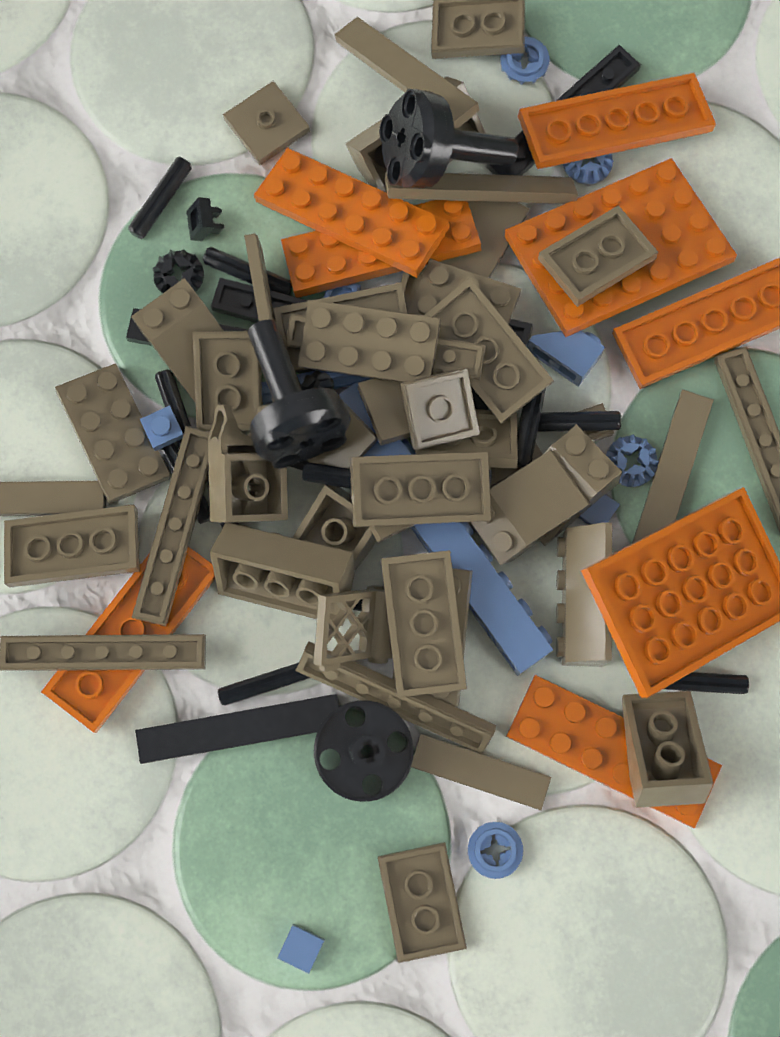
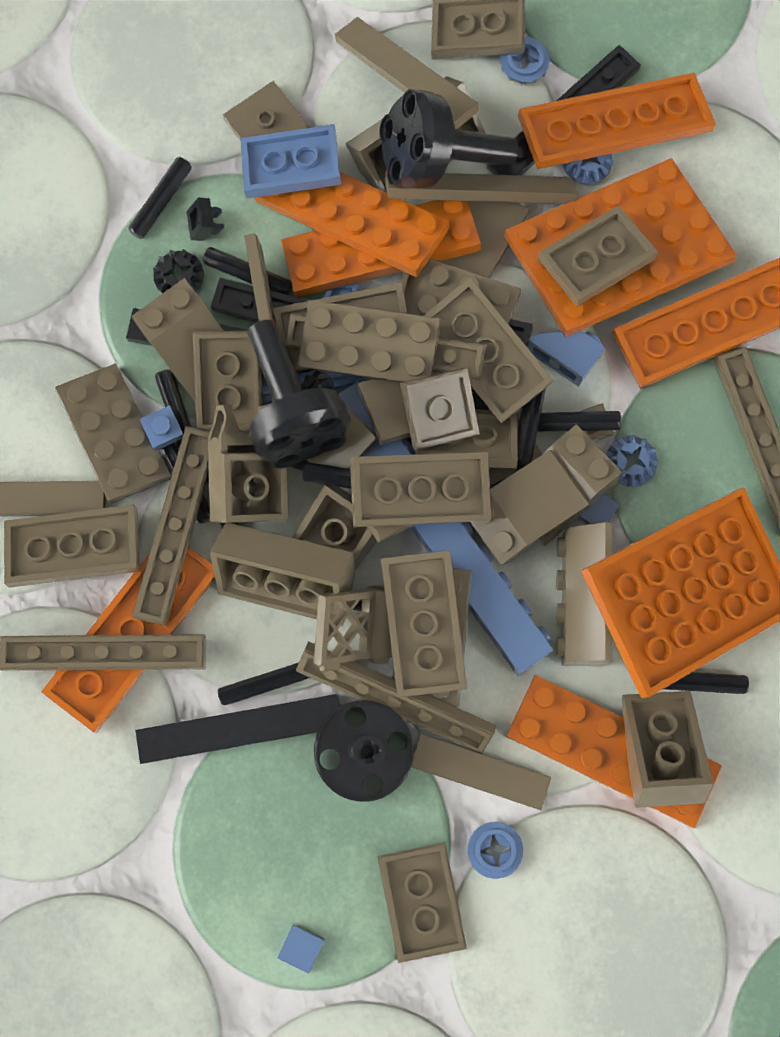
(290, 161): none -> medium blue plate
(674, 463): dark tan tile -> none

